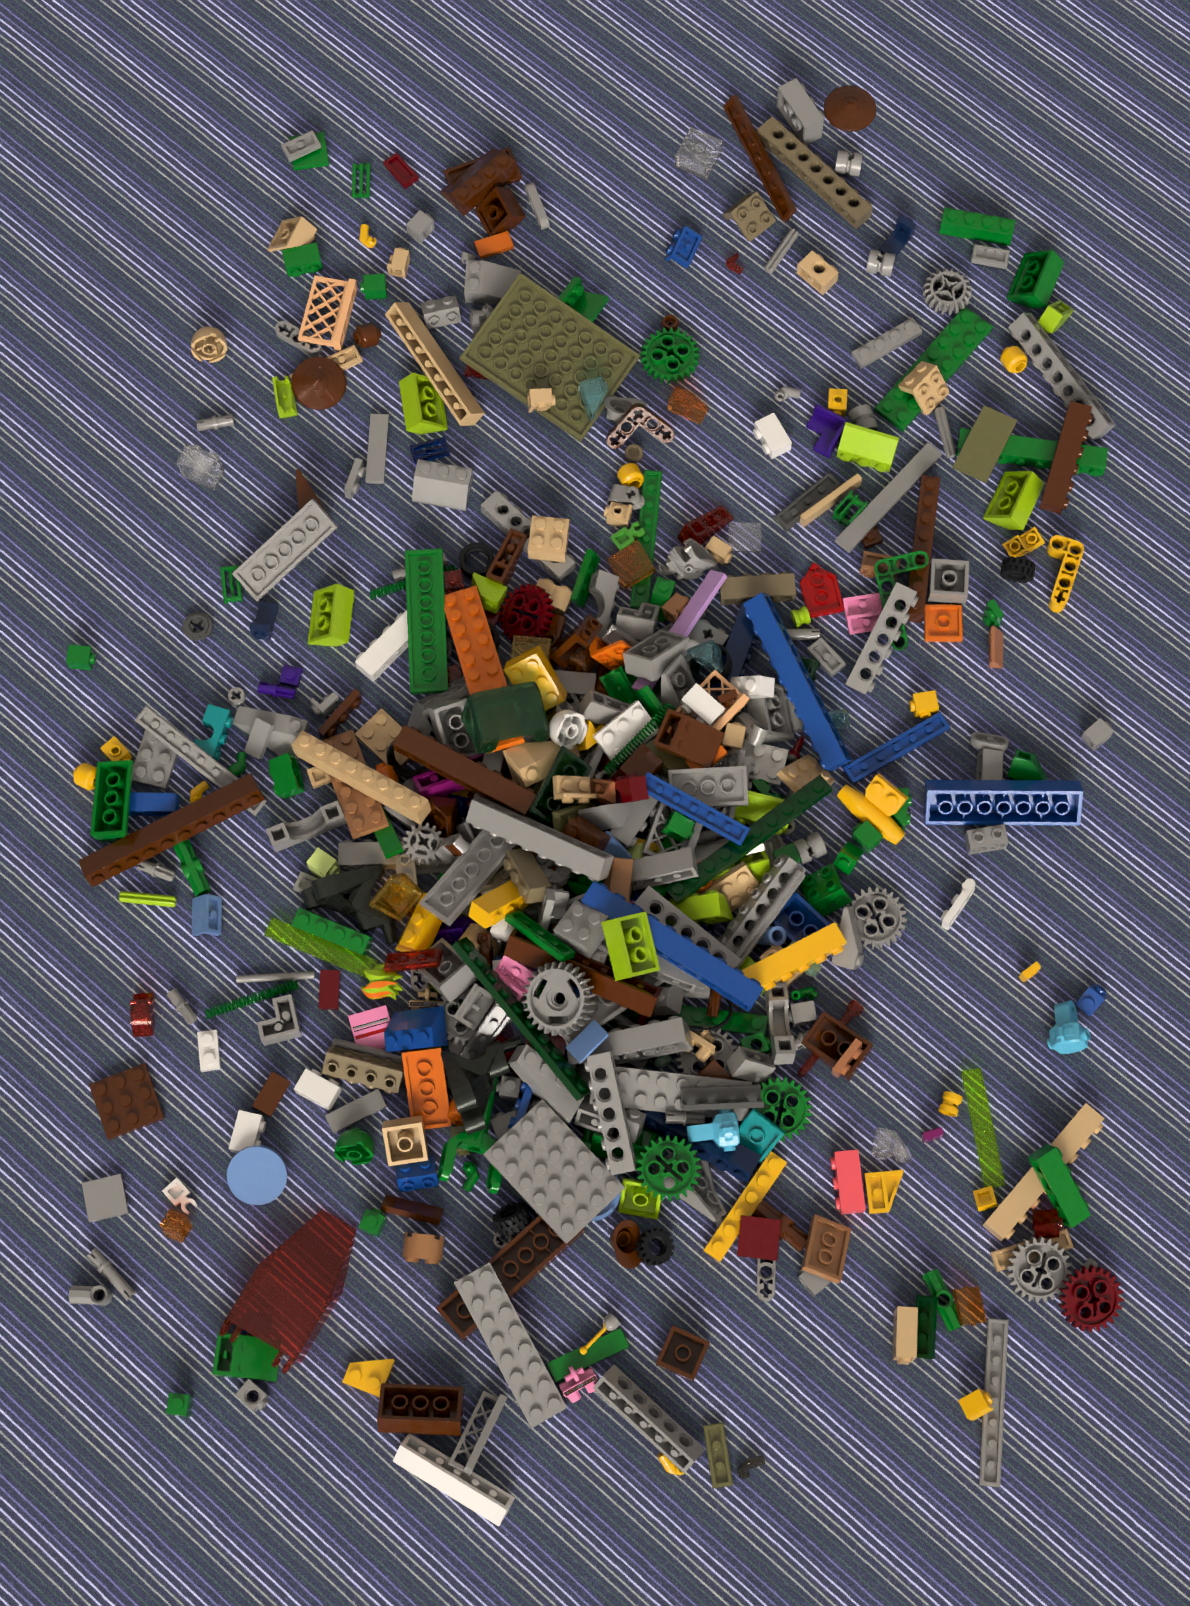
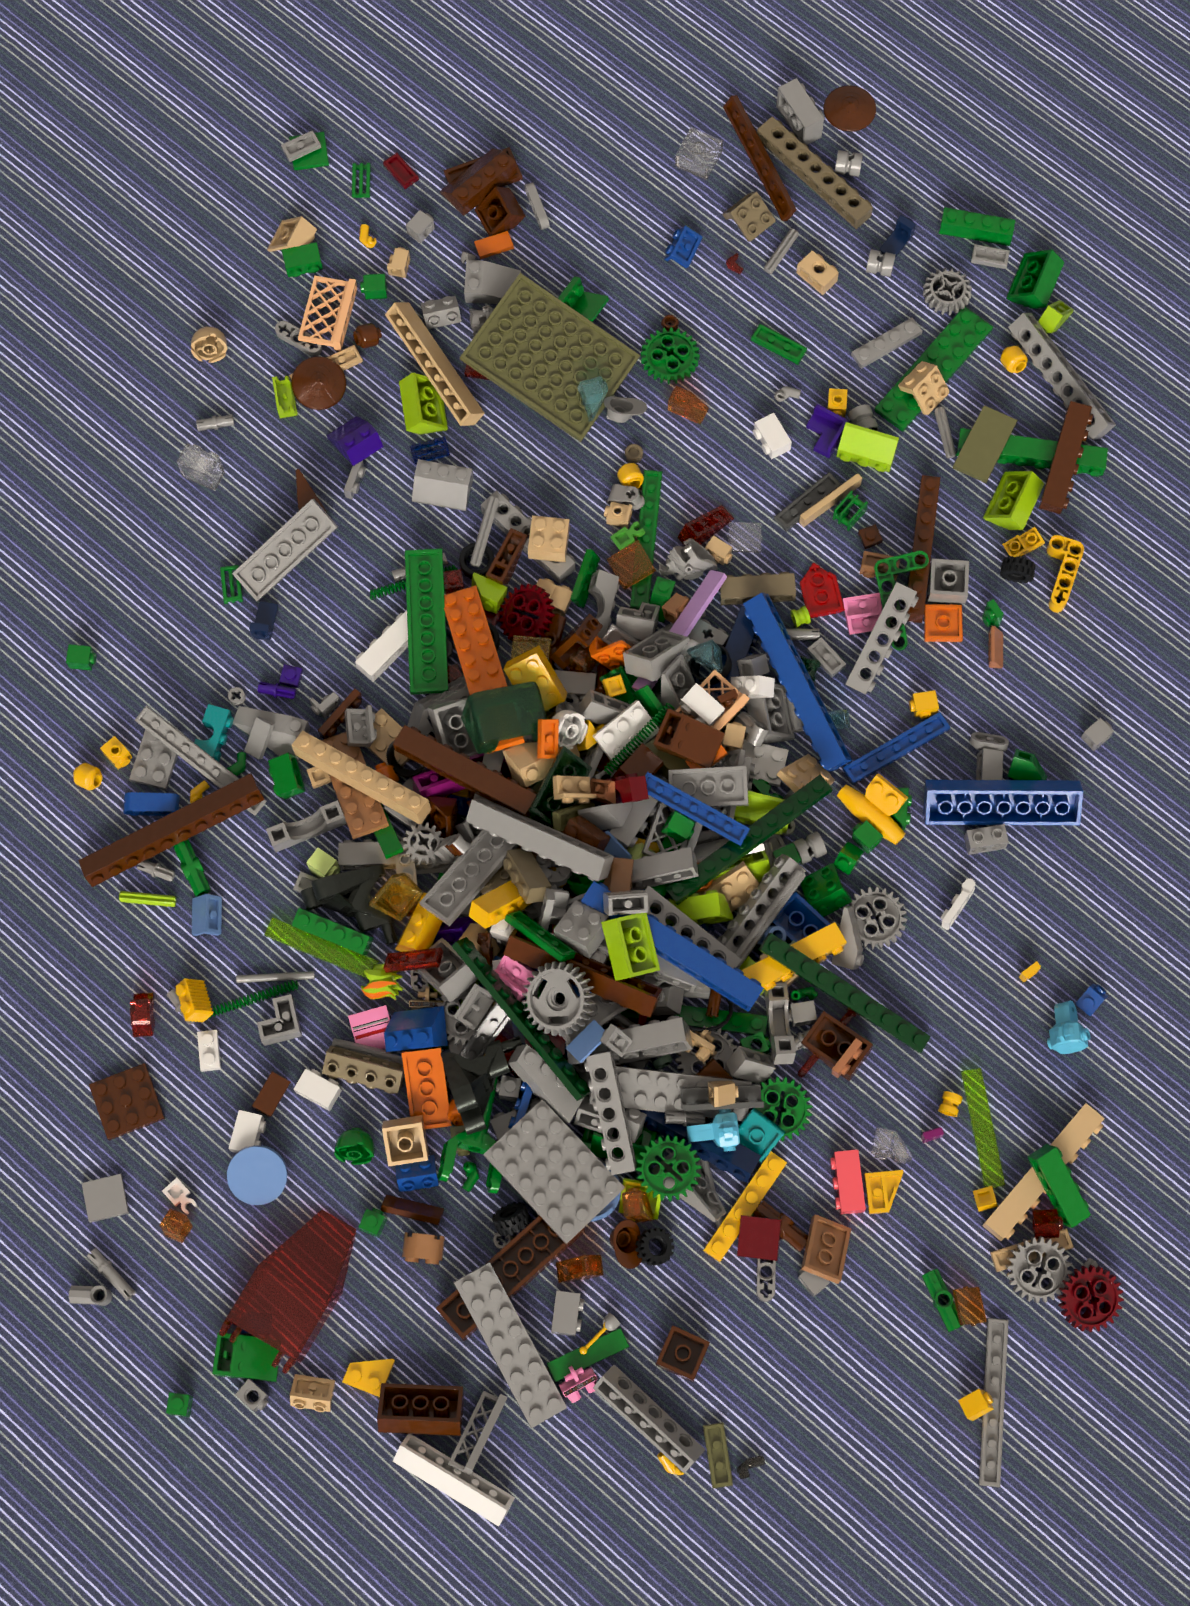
(111, 800): green slope -> none
(194, 1000): none -> yellow brick
(197, 618): dark grey gear -> none
(312, 1393): none -> tan bracket
(329, 990): dark red tile -> none
(331, 616): lime slope -> none
(356, 440): none -> dark purple slope
(356, 1111): light grey tile -> none
(360, 727): none -> light grey bracket
(377, 448): light grey tile -> none
(484, 531): none -> light grey axle
(540, 399): tan brick -> none
(547, 738): none -> orange plate
(566, 1313): none -> light grey brick
(579, 1268): none -> clear orange slope
(614, 686): none -> yellow tile
(616, 1040): none -> light grey plate
(625, 902): none -> light grey brick
(637, 1206): none -> clear orange slope
(642, 421): beam -> none
(722, 1093): none -> tan slope
(753, 665): none -> light grey brick
(779, 344): none -> green tile
(793, 755): dark red piece -> none
(844, 992): none -> dark green plate
(888, 497): light grey tile -> none
(905, 1334): tan brick -> none
(926, 1326): dark green tile -> none

